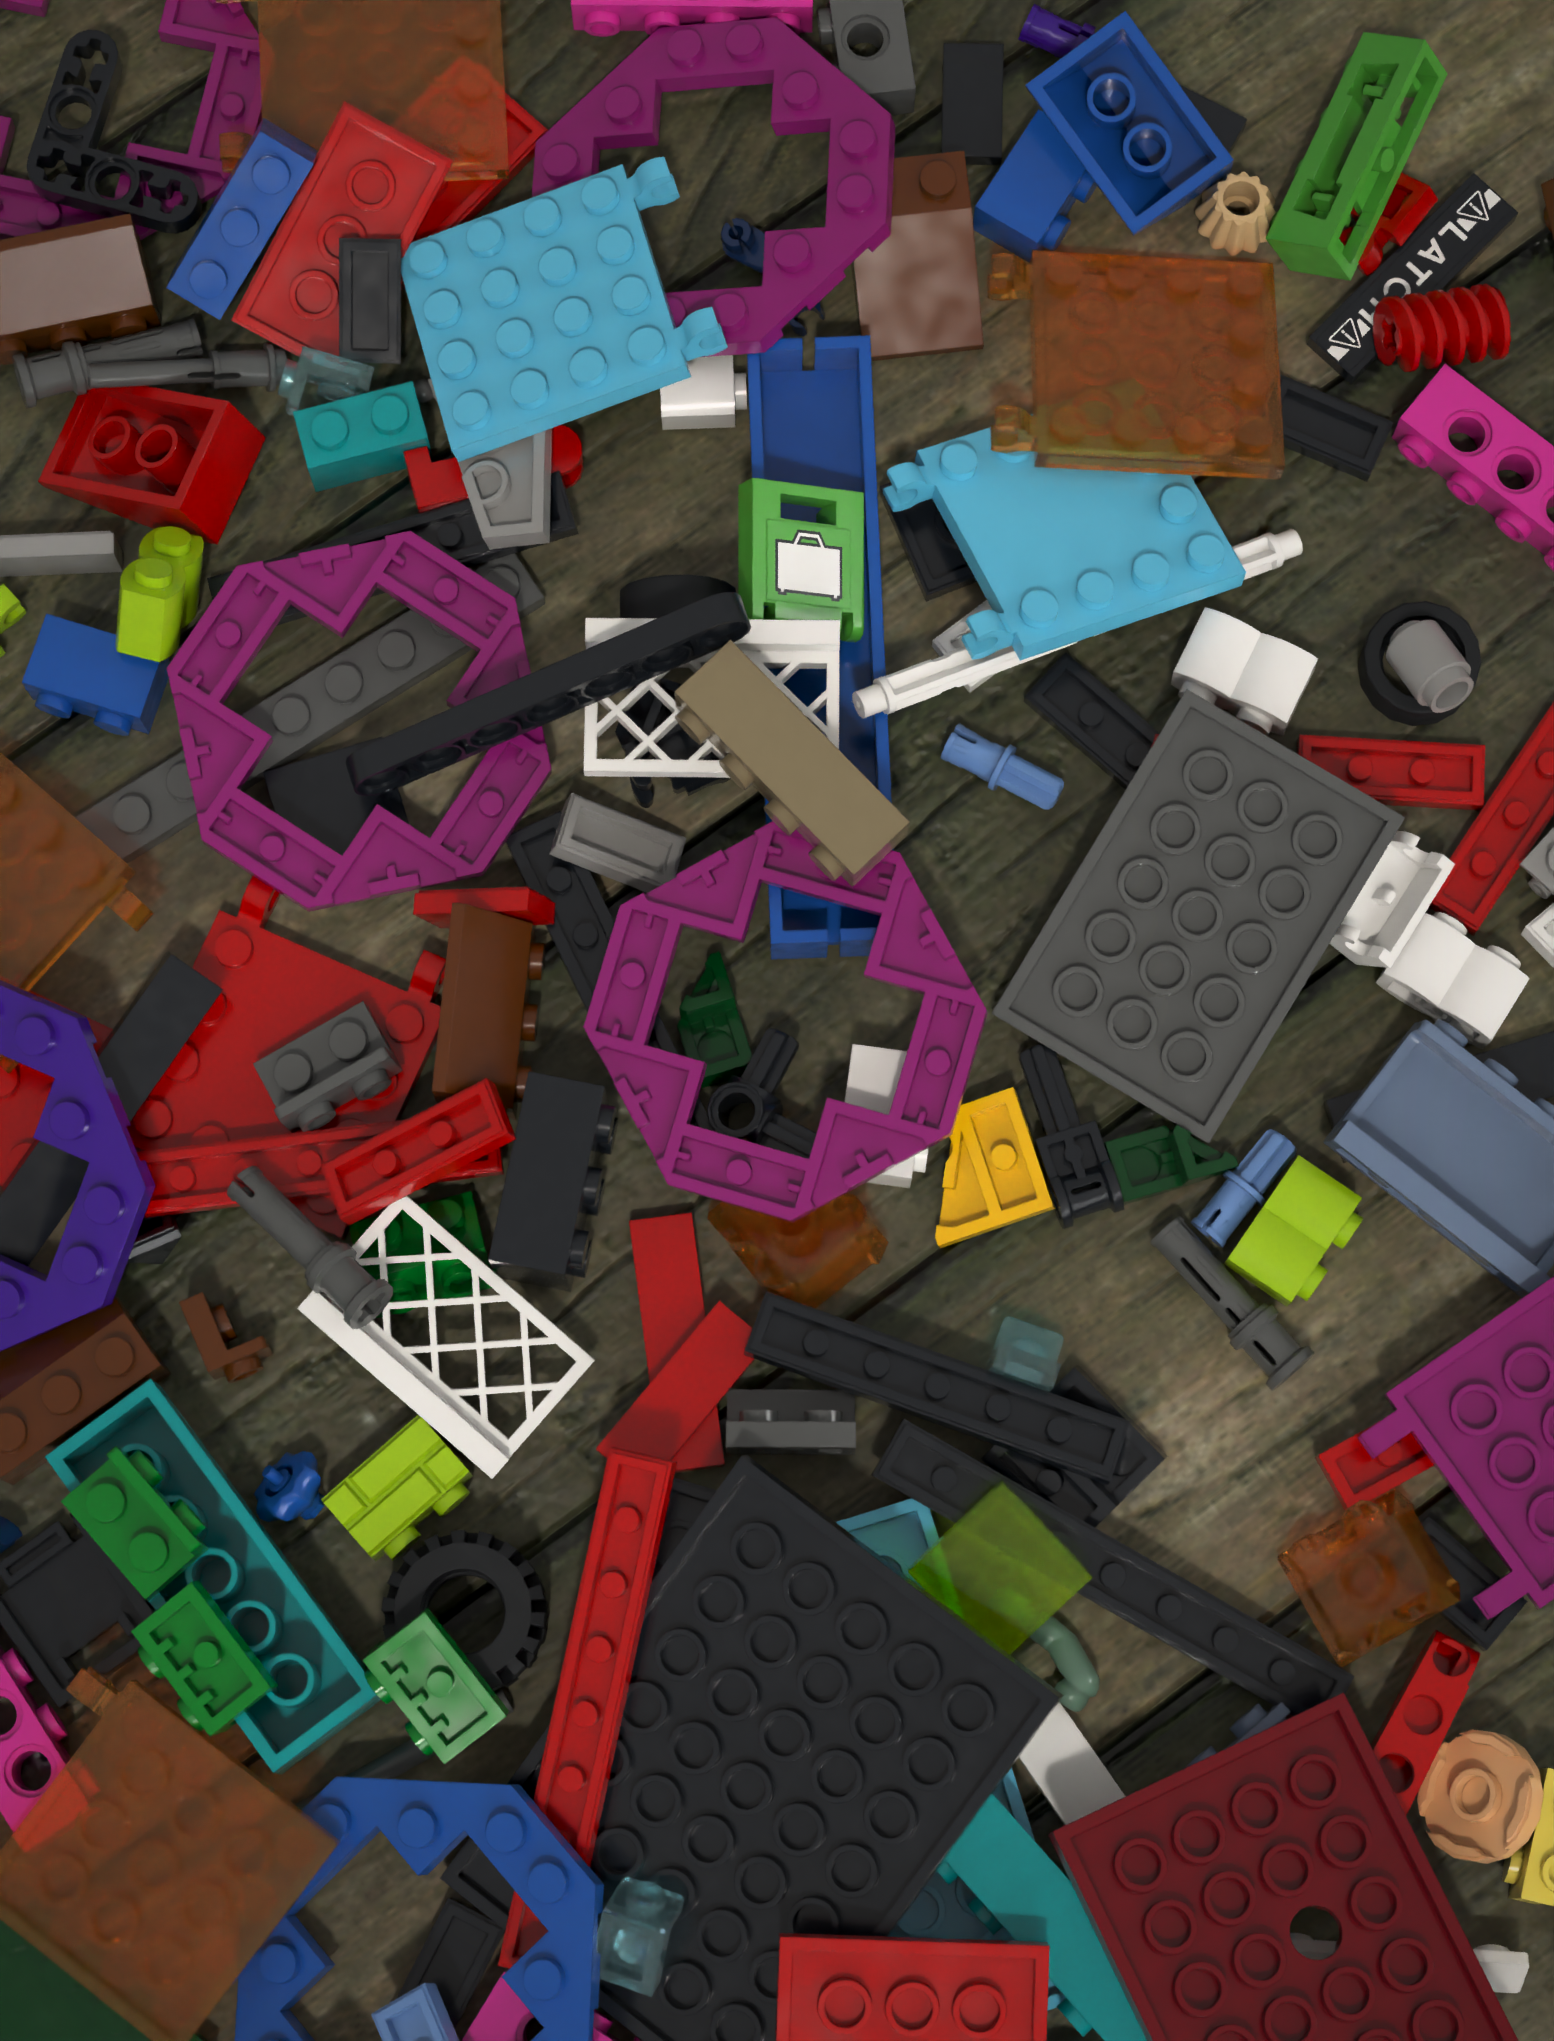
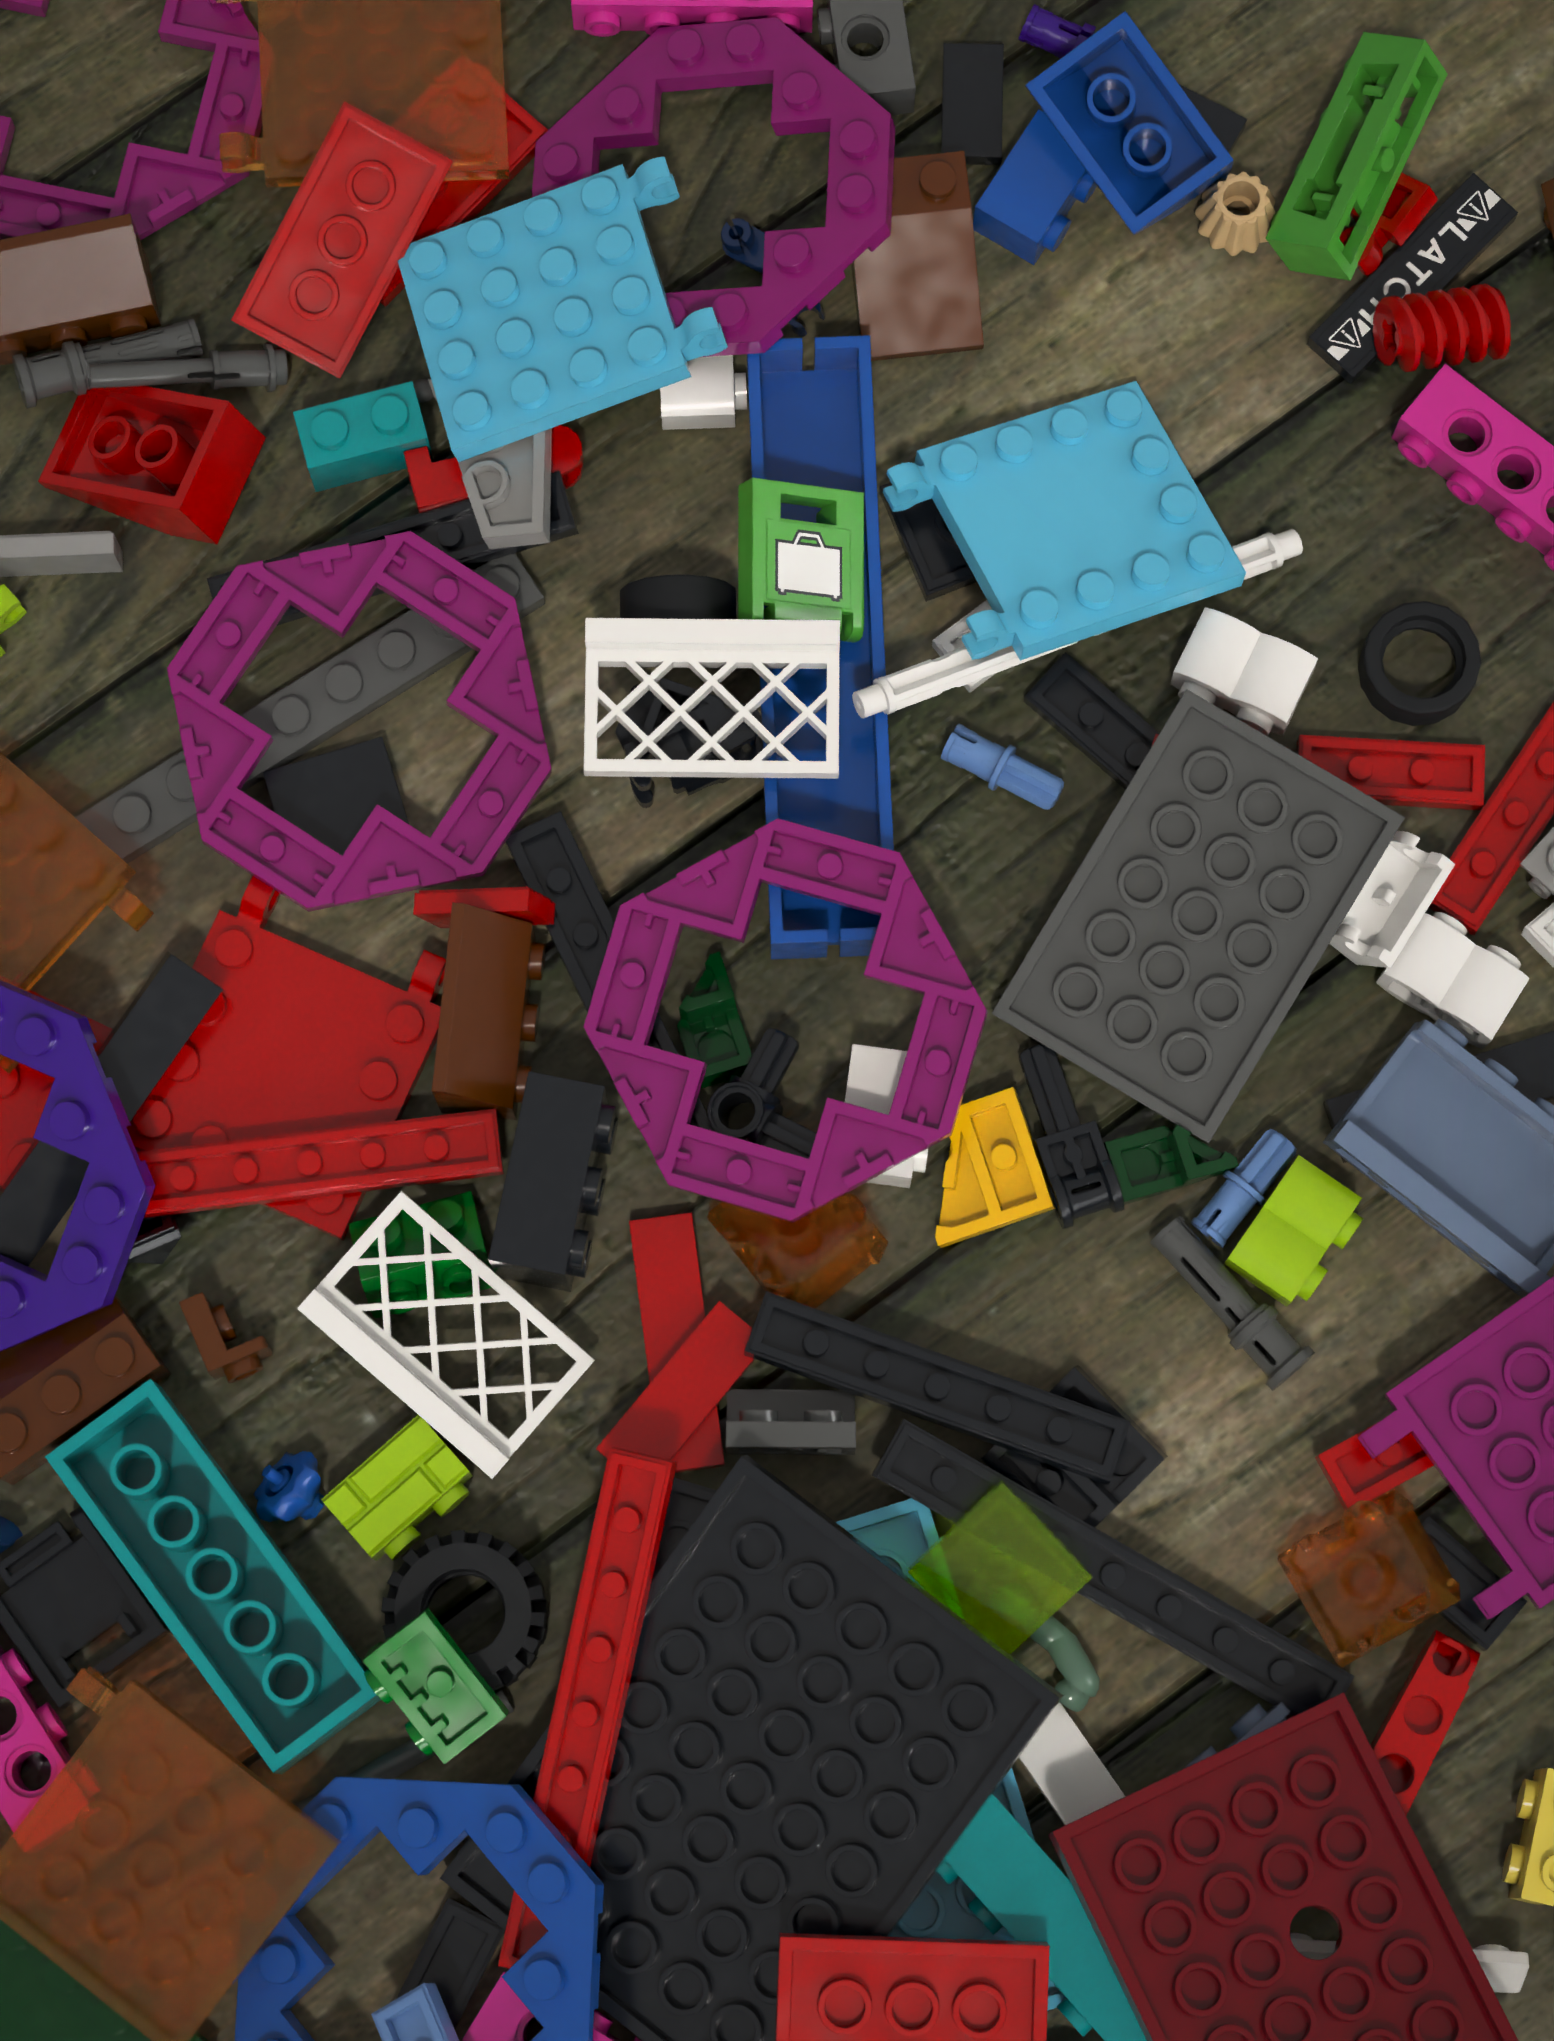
(80, 145): black beam -> none
(85, 674): blue brick -> none
(136, 1523): green bracket -> none
(159, 593): lime brick -> none
(202, 1660): green bracket -> none
(242, 219): blue brick -> none
(328, 1068): dark grey bracket -> none
(328, 1264): dark grey pin -> none
(334, 375): clear light blue bracket -> none
(370, 300): black tile -> none
(418, 1151): red tile -> none
(548, 694): black beam -> none
(616, 844): light grey tile -> none
(636, 1934): clear light blue bracket -> none
(790, 764): dark tan brick -> none
(1026, 1353): clear light blue bracket -> none
(1146, 364): clear orange plate -> none
(1331, 429): black tile -> none
(1430, 665): light grey brick -> none
(1481, 1797): light nougat tile -> none

